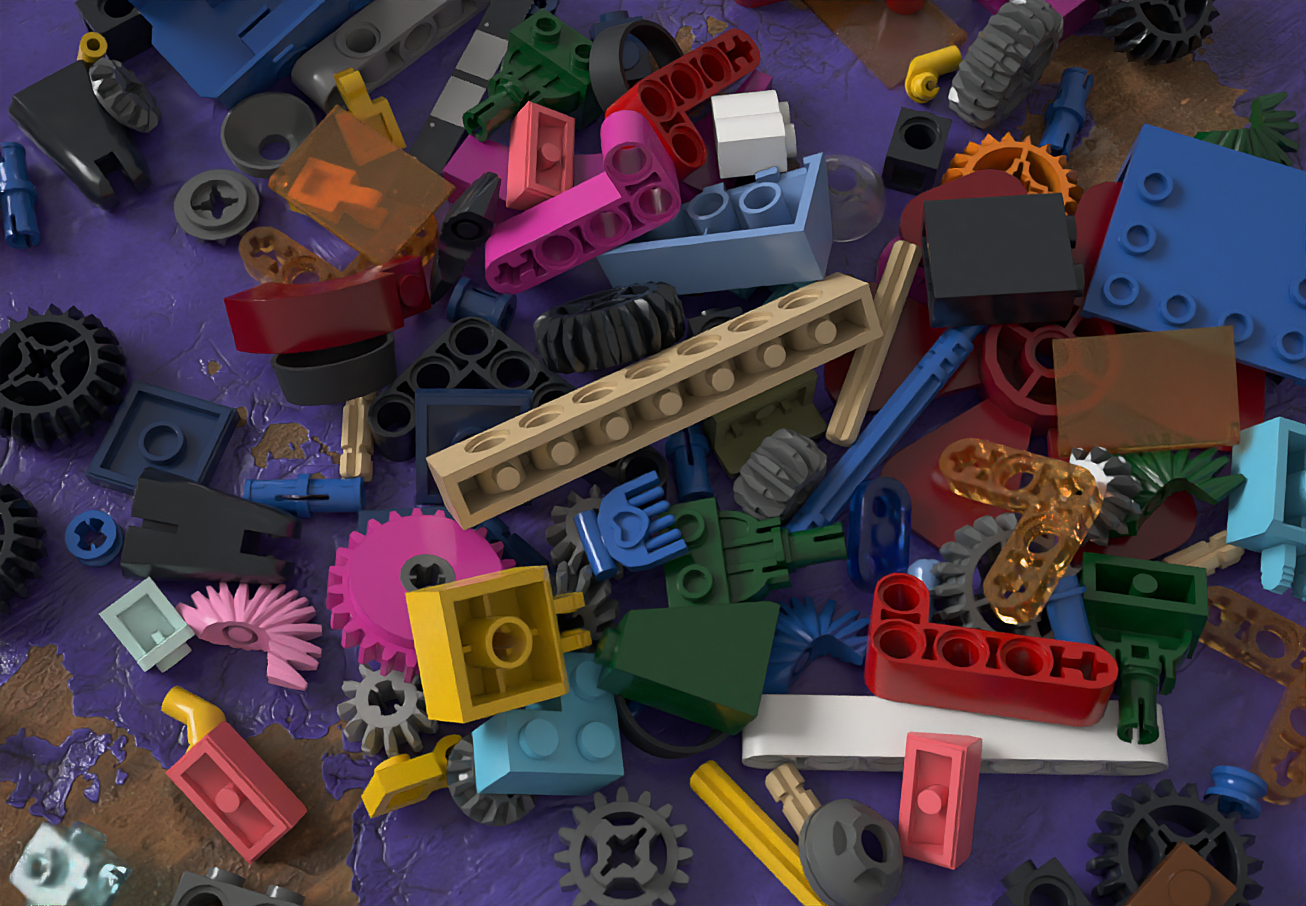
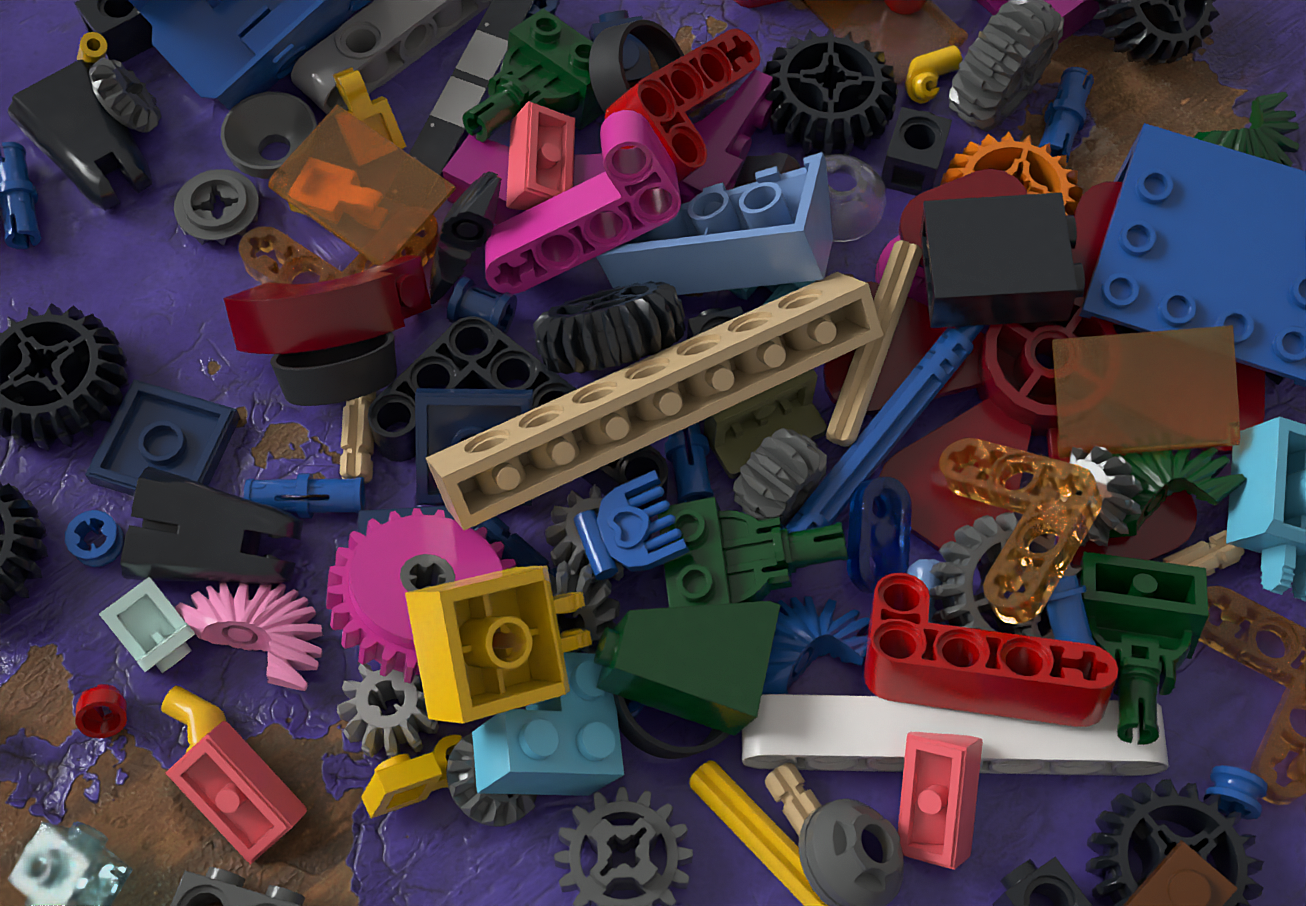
(90, 714): none -> red hinge
(752, 133): white brick -> none
(856, 81): none -> black gear

